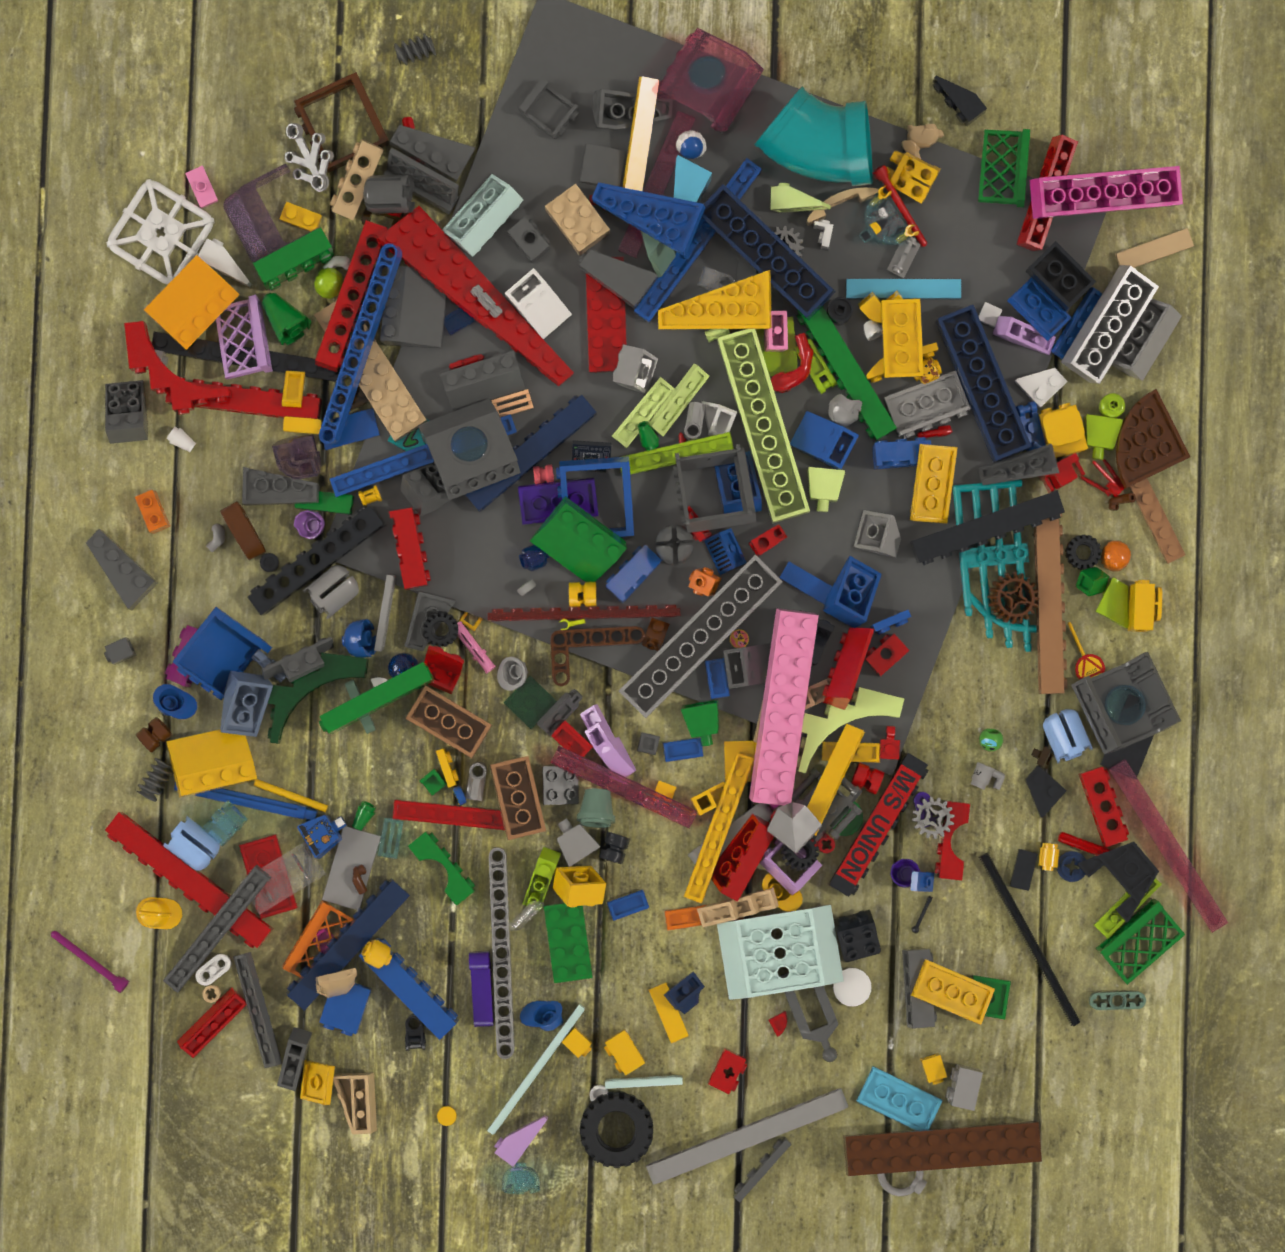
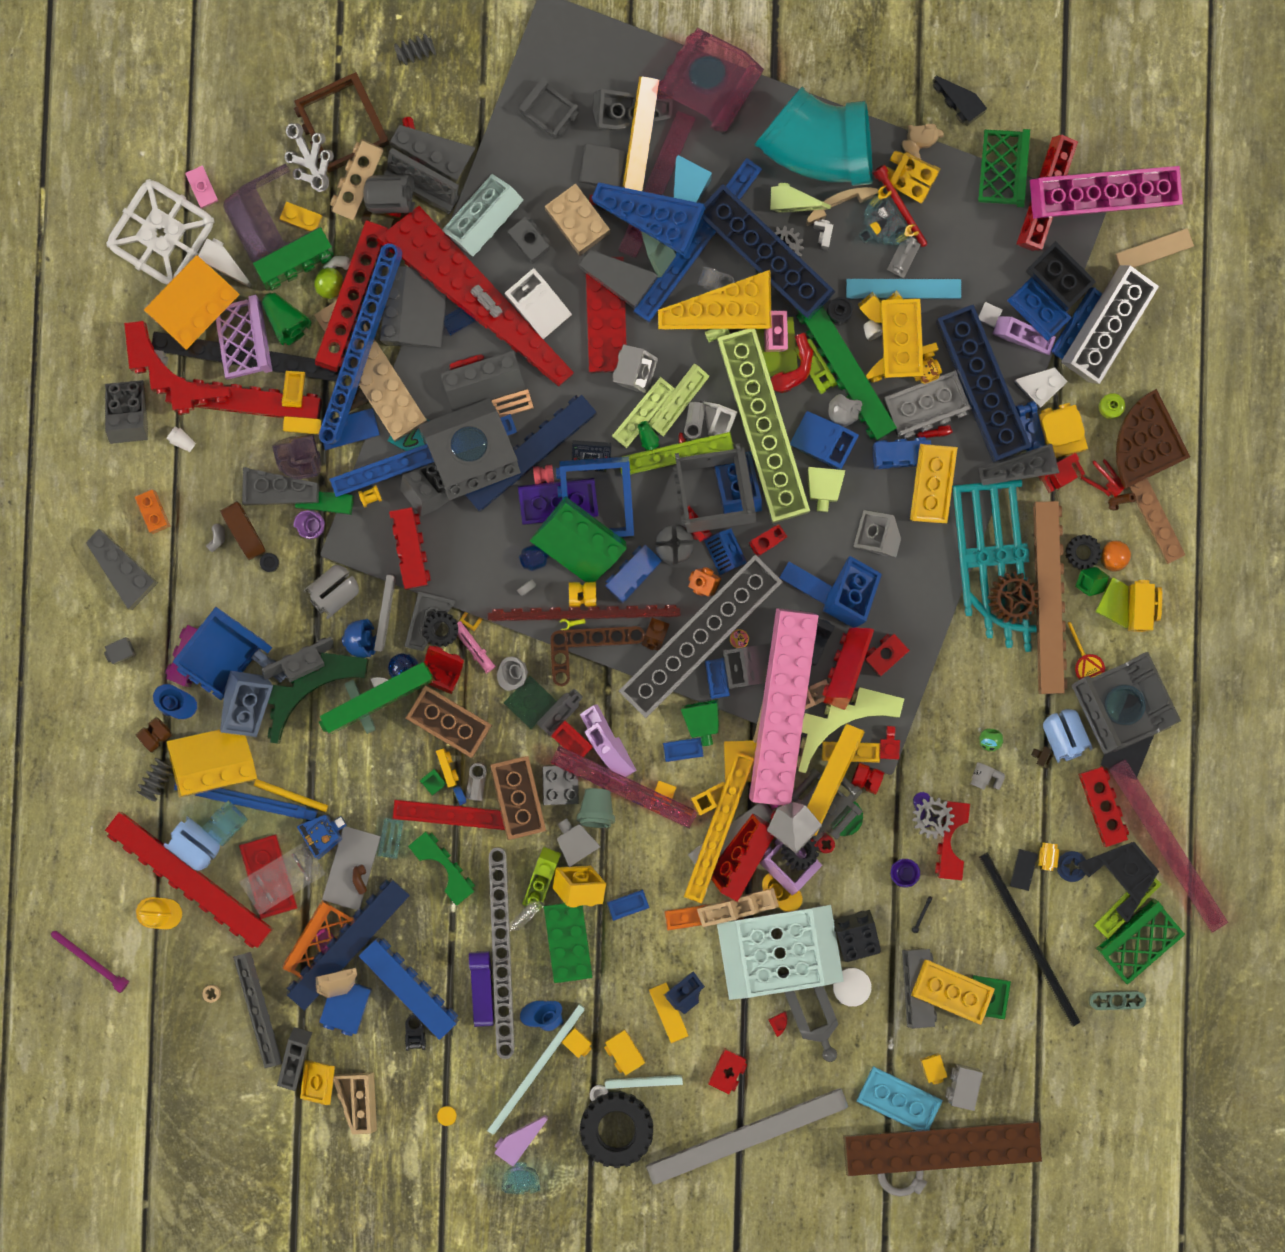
(212, 1022): red slope -> none
(213, 969): white plate -> none
(217, 928): dark grey tile -> none
(258, 594): black brick -> none
(363, 815): green cone -> none
(376, 954): yellow head -> none
(614, 847): black wheel -> none
(648, 743): dark grey tile -> none
(691, 144): hair -> none
(767, 1162): dark grey plate -> none
(878, 824): brick -> none
(898, 620): blue plate -> none
(922, 881): blue plate -> none
(987, 527): black brick -> none
(1043, 790): black wing -> none
(1081, 844): red axle -> none
(1101, 434): lime torso -> none
(1147, 339): light grey slope -> none

